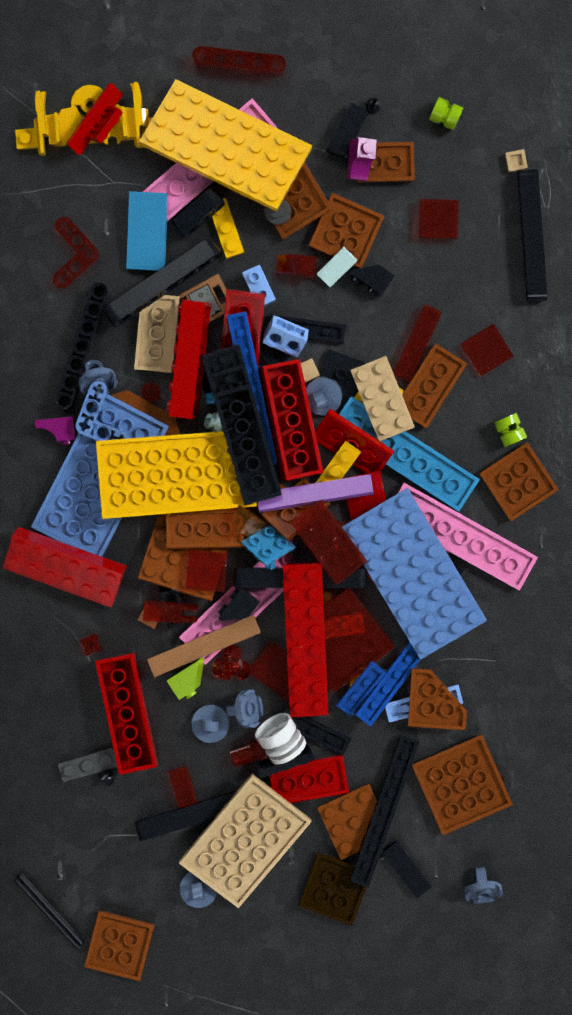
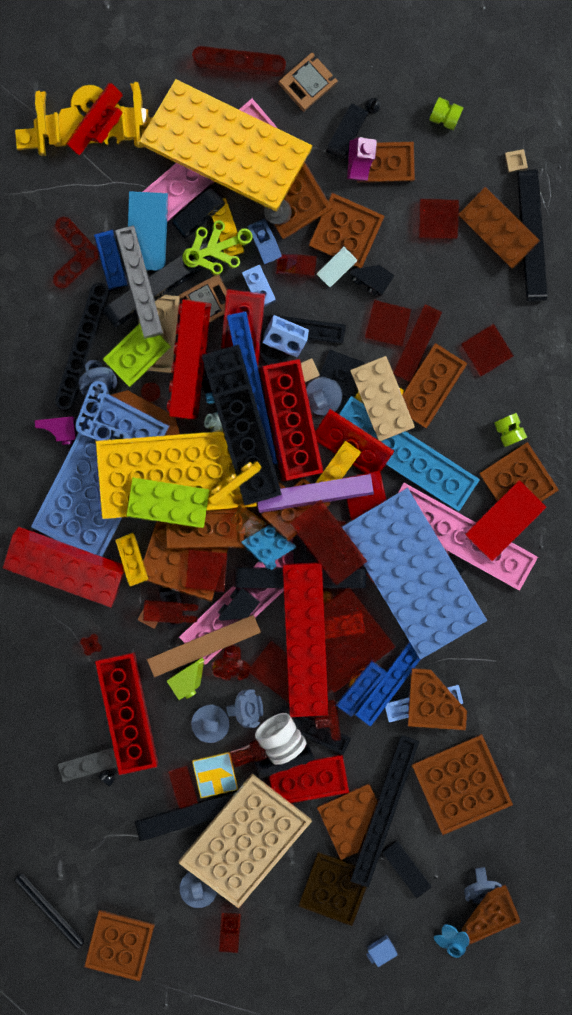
(110, 260): none -> blue tile
(131, 559): none -> yellow plate
(136, 355): none -> lime plate
(139, 282): none -> flat silver tile
(167, 502): none -> lime plate
(214, 248): none -> lime plant
(215, 774): none -> tile
(229, 932): none -> clear red slope
(234, 481): none -> yellow plate
(264, 241): none -> medium blue slope
(311, 79): none -> container
(330, 721): none -> clear red tile
(381, 951): none -> medium blue brick
(388, 323): none -> clear red tile
(452, 941): none -> dark azure plate
(492, 915): none -> dark orange plate
(499, 227): none -> dark orange plate
(505, 520): none -> red tile

